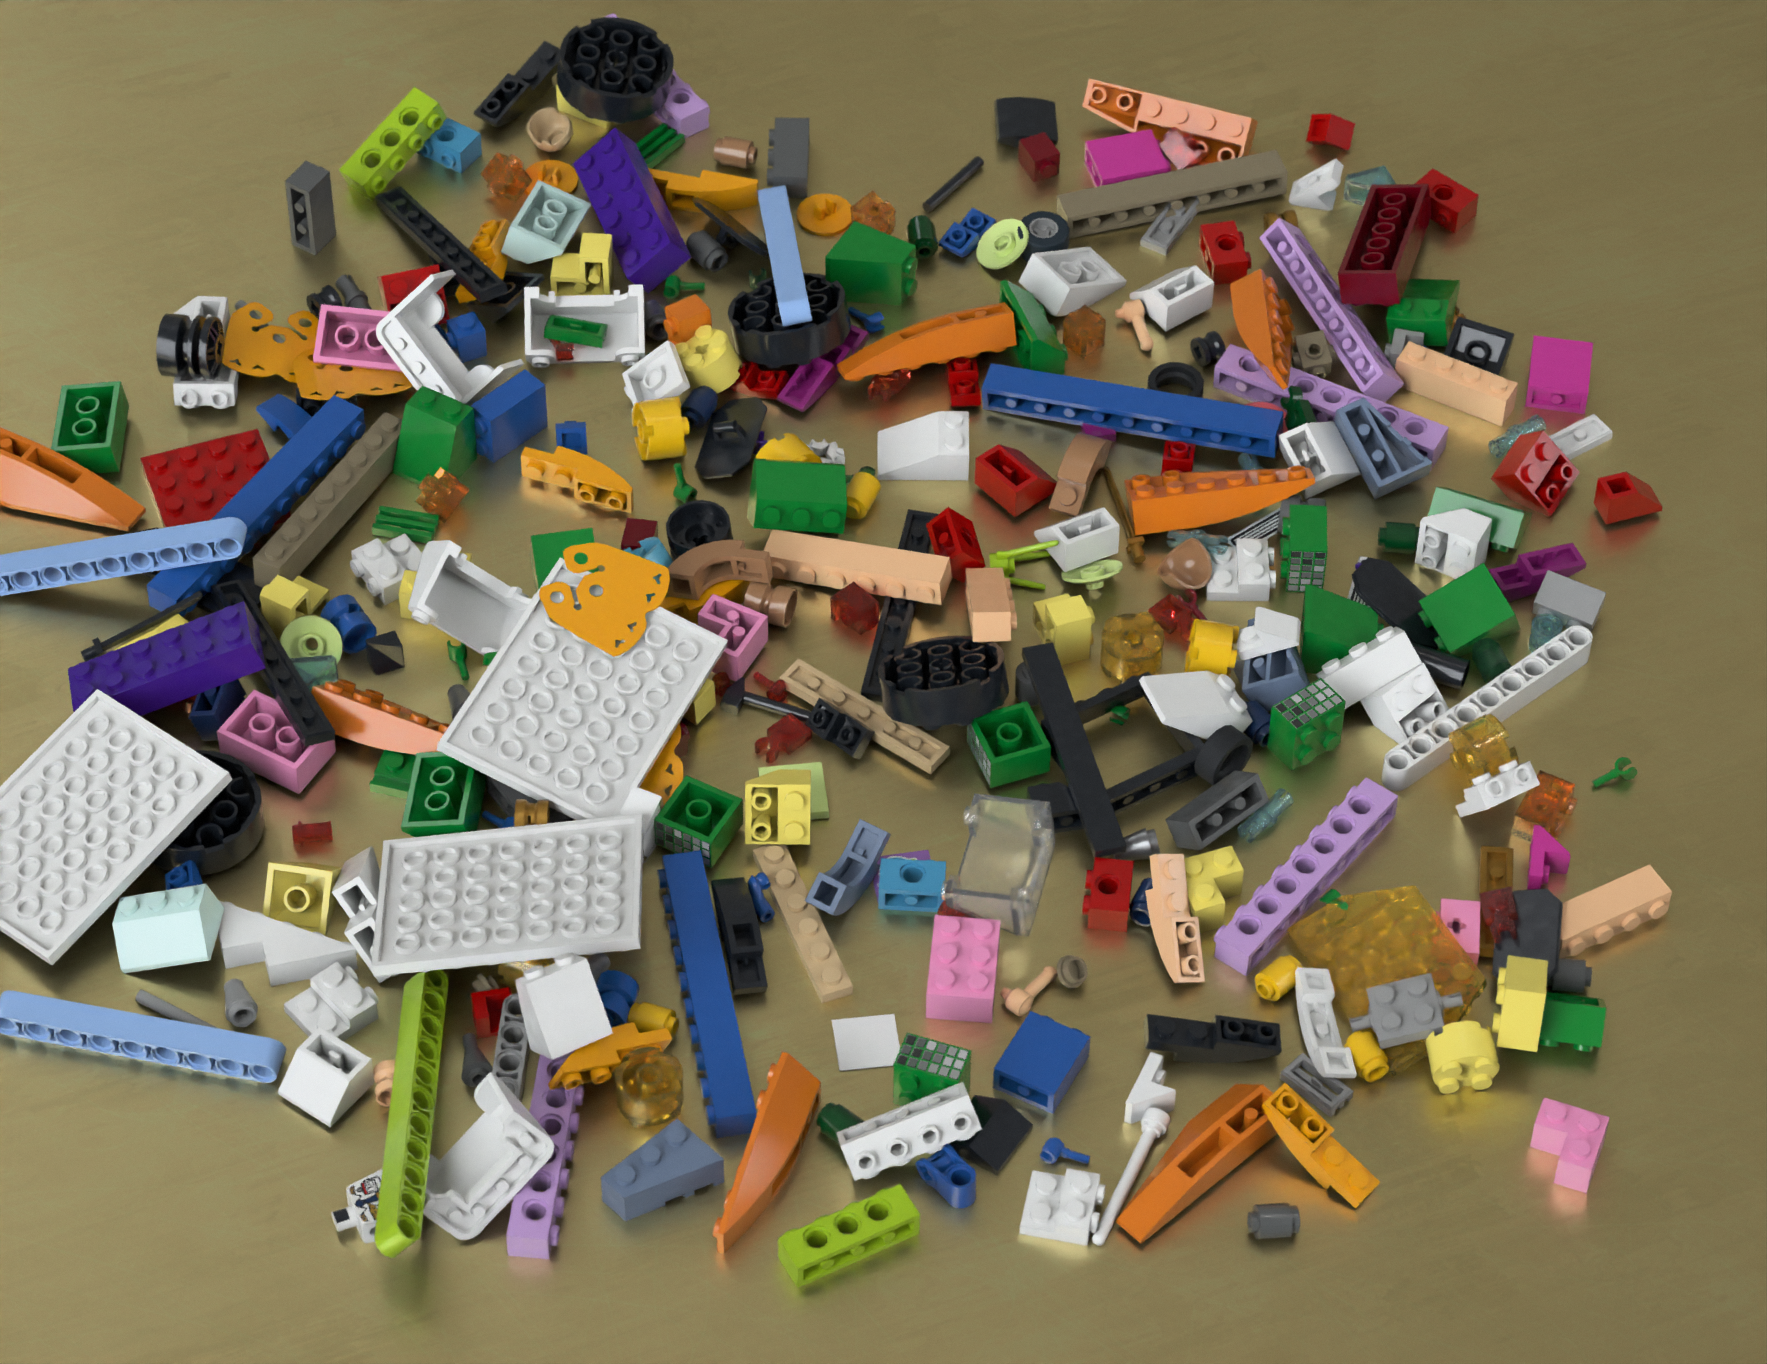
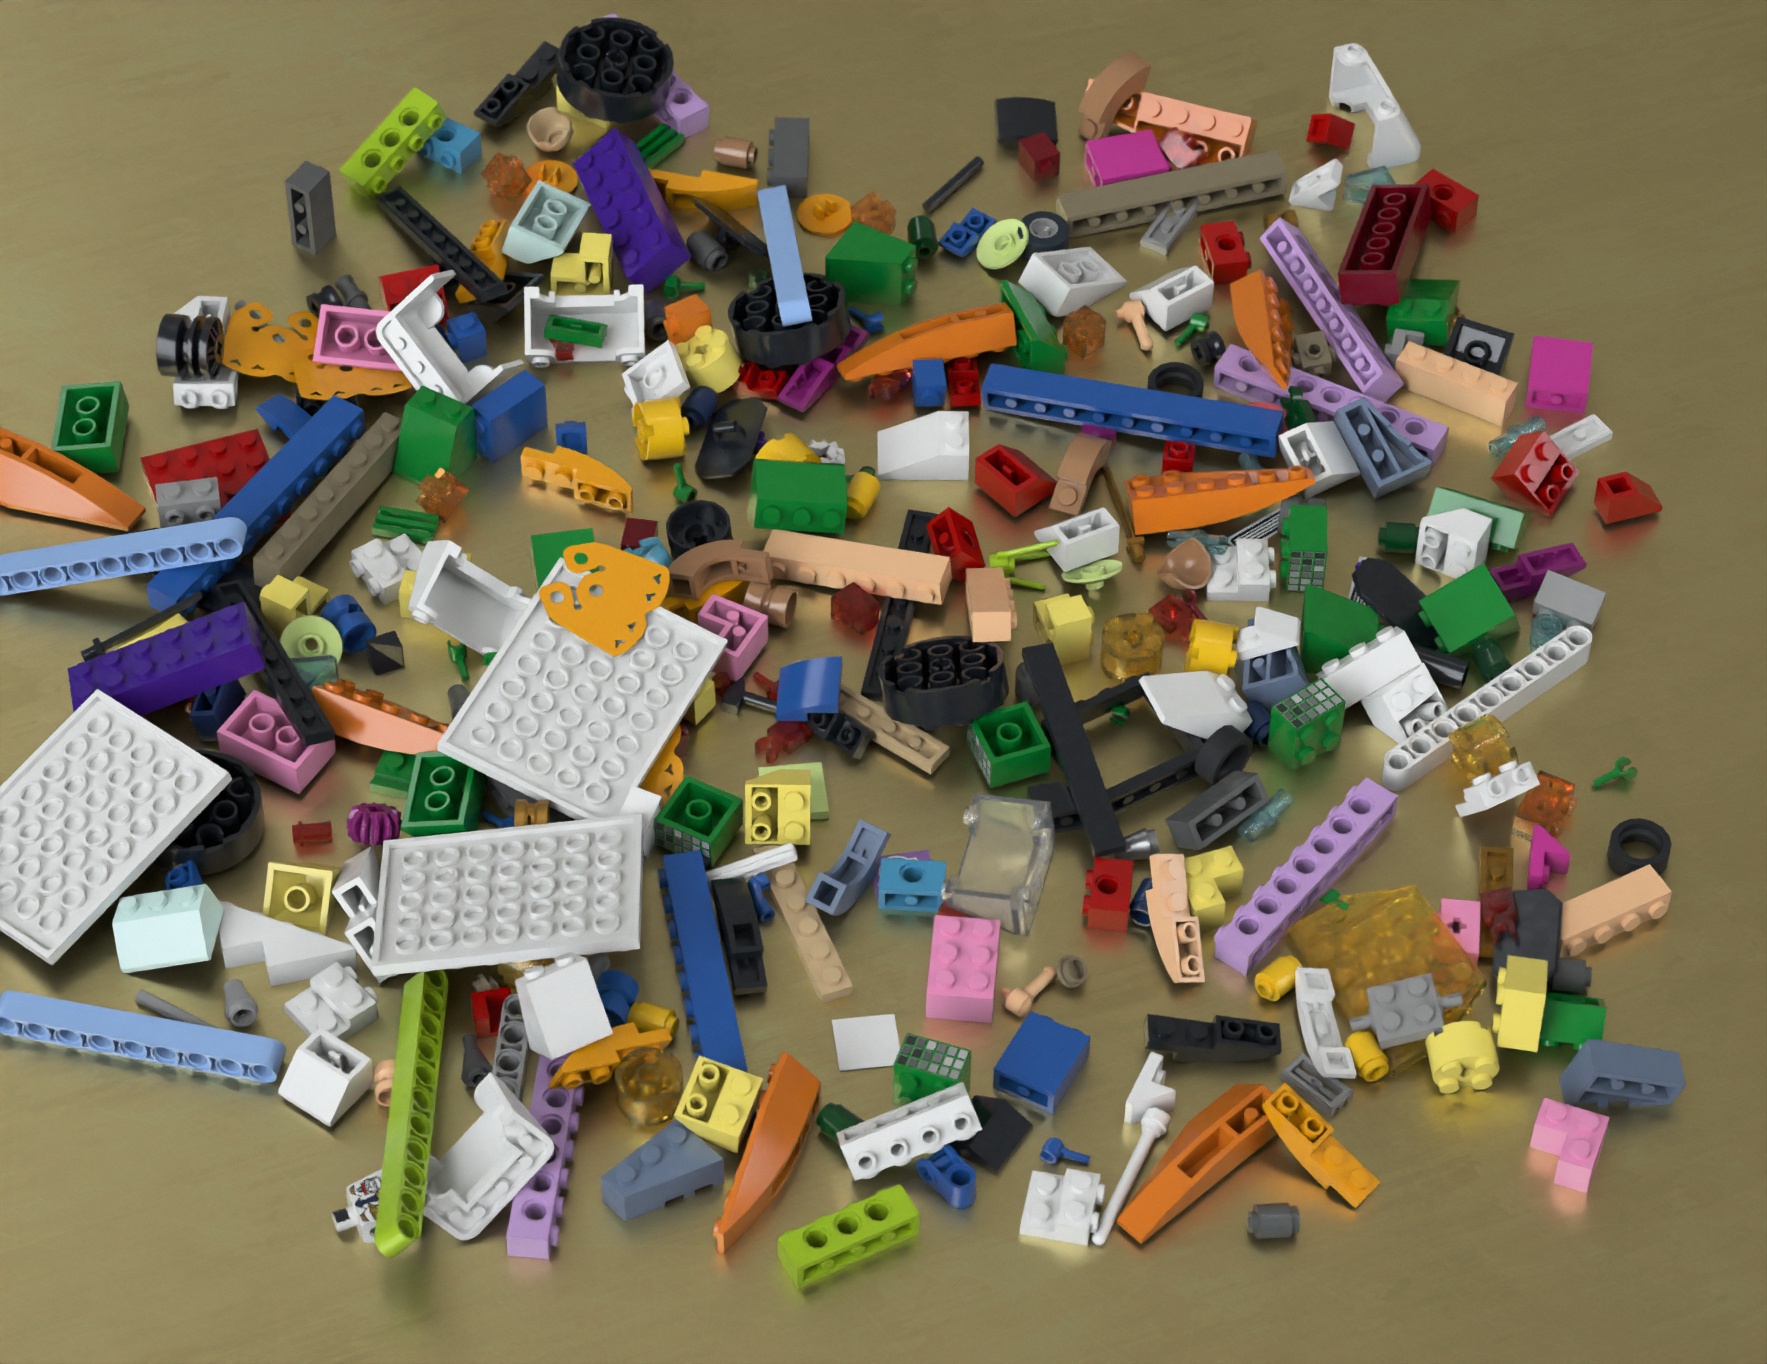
(187, 501): none -> light grey brick
(373, 823): none -> magenta gear
(719, 1103): none -> light yellow slope
(754, 864): none -> white axle
(809, 688): none -> blue slope
(928, 382): none -> blue brick
(1109, 91): none -> medium nougat arch
(1198, 322): none -> green hand
(1361, 86): none -> white windscreen
(1622, 1073): none -> sand blue wedge
(1640, 830): none -> black tyre

